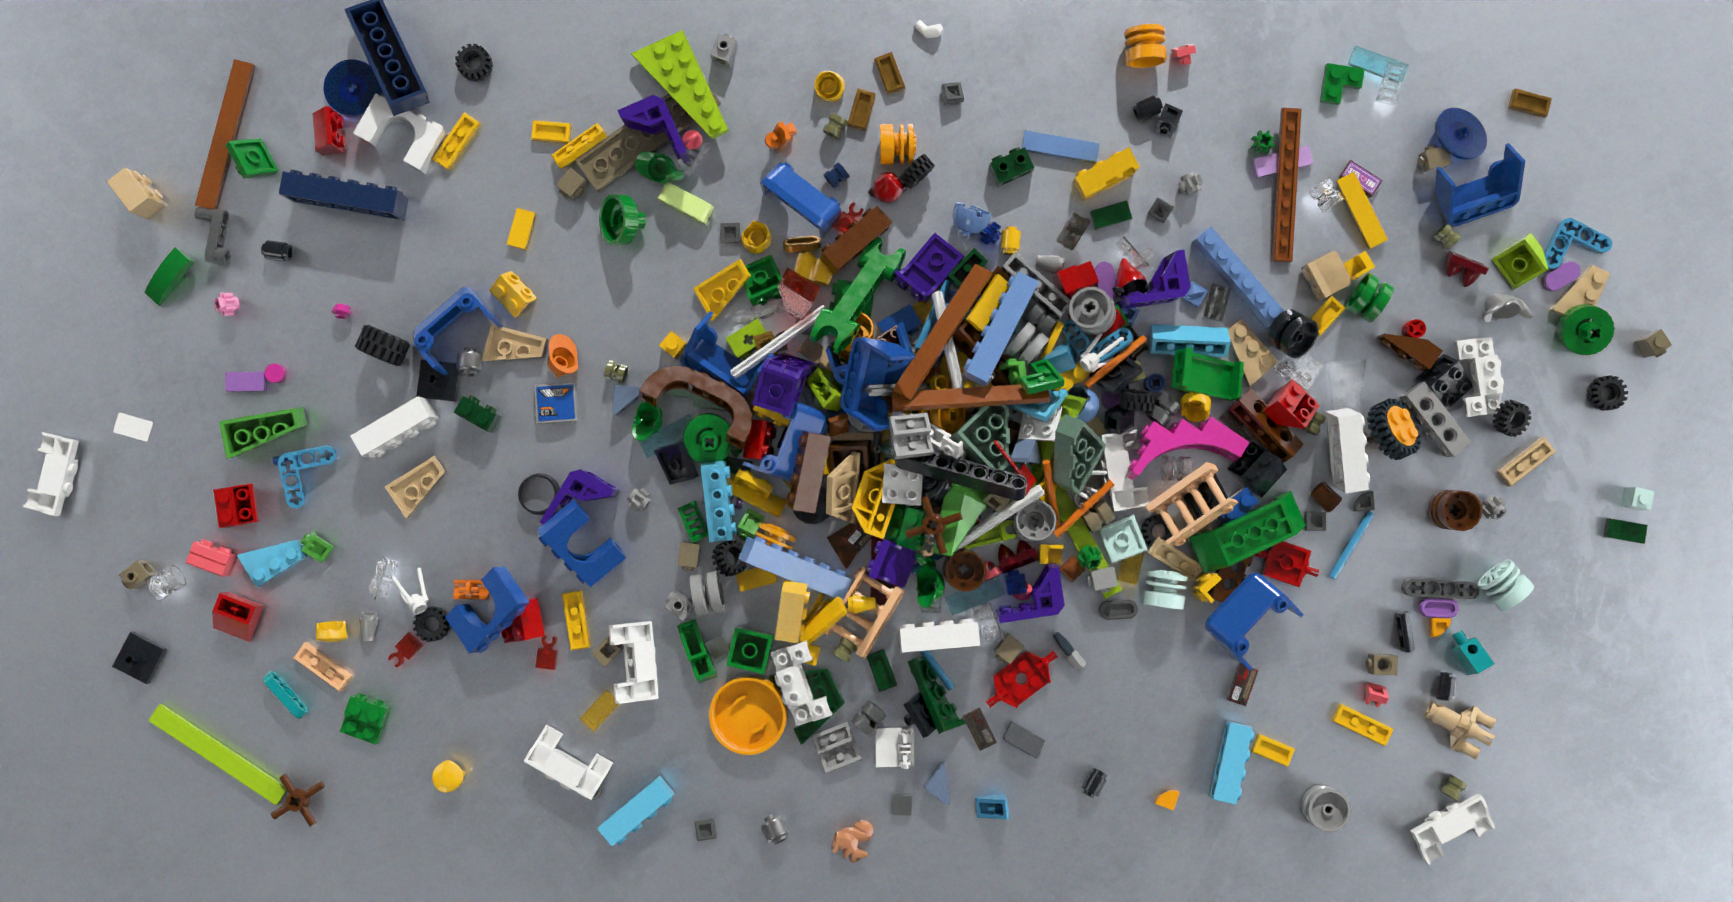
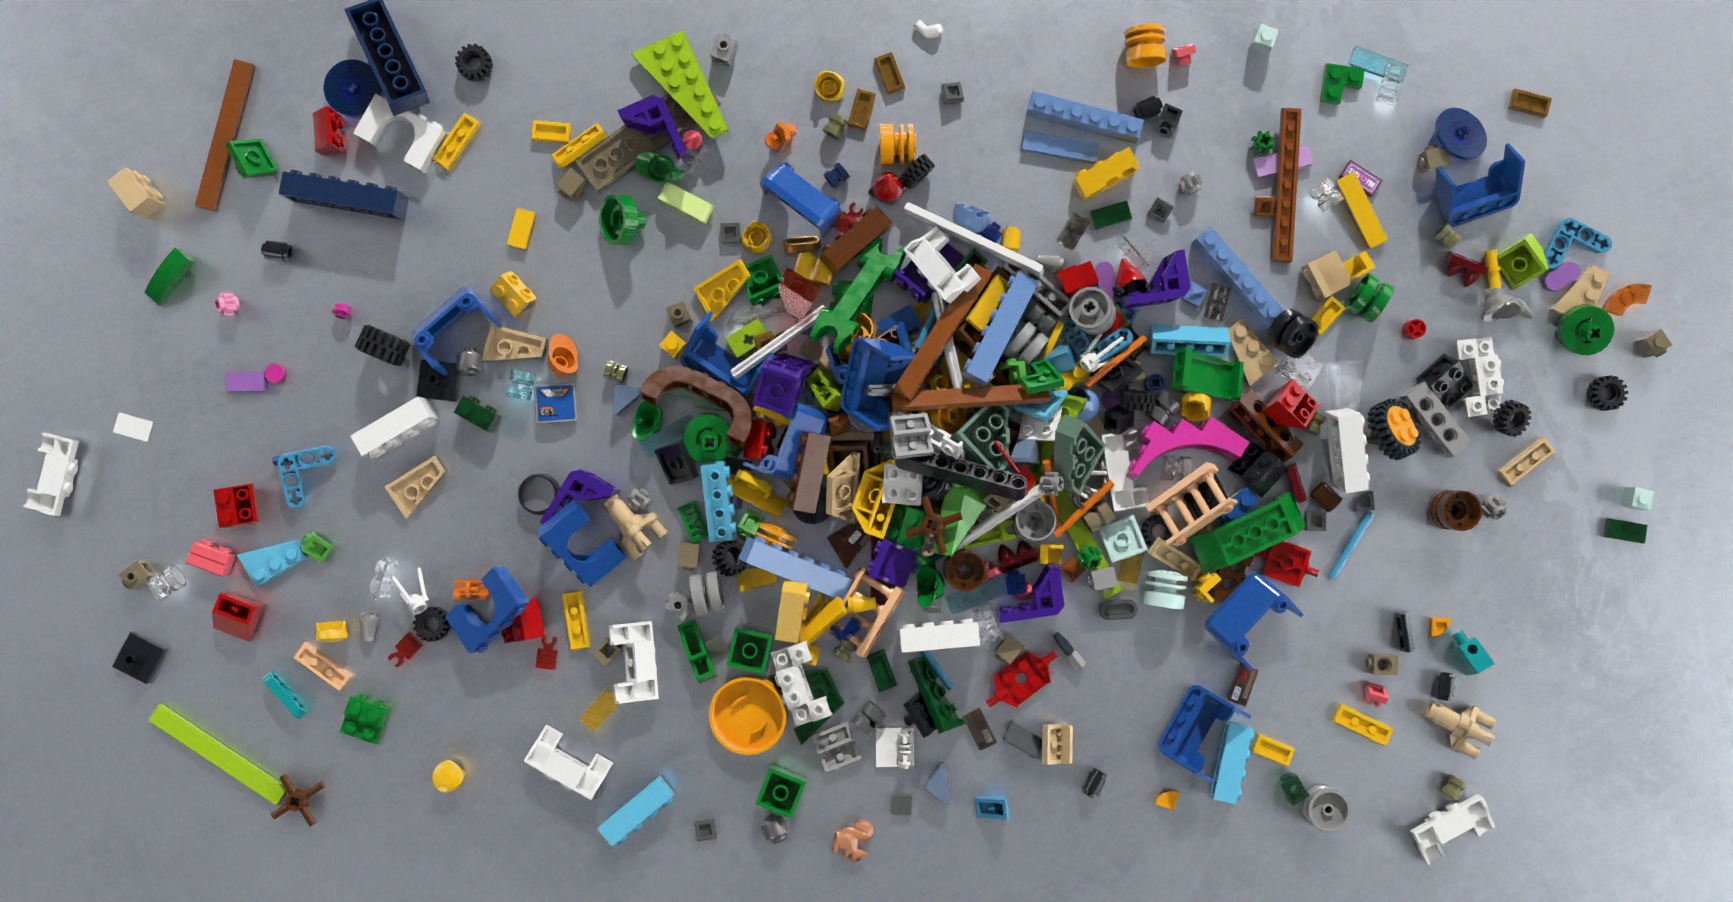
(219, 222): dark grey beam -> none
(253, 431): bright green wedge -> none
(524, 378): none -> clear light blue wheel
(631, 526): none -> tan wheel
(679, 314): none -> dark tan brick
(781, 791): none -> green brick
(851, 629): none -> clear blue bracket
(936, 269): none -> white bracket
(974, 240): none -> white tile
(1011, 166): dark green brick -> none
(1051, 483): none -> light grey gear
(1057, 743): none -> tan bracket
(1084, 117): none -> medium blue brick
(1191, 726): none -> blue windscreen
(1263, 39): none -> light aqua brick
(1264, 206): none -> dark orange tile
(1296, 482): none -> dark red tile
(1296, 795): none -> clear green brick
(1416, 350): reddish brown slope -> none
(1438, 607): medium lavender tile -> none
(1440, 591): dark grey beam -> none
(1493, 271): none -> yellow pin
(1505, 585): light aqua wheel -> none
(1625, 297): none -> clear orange tile

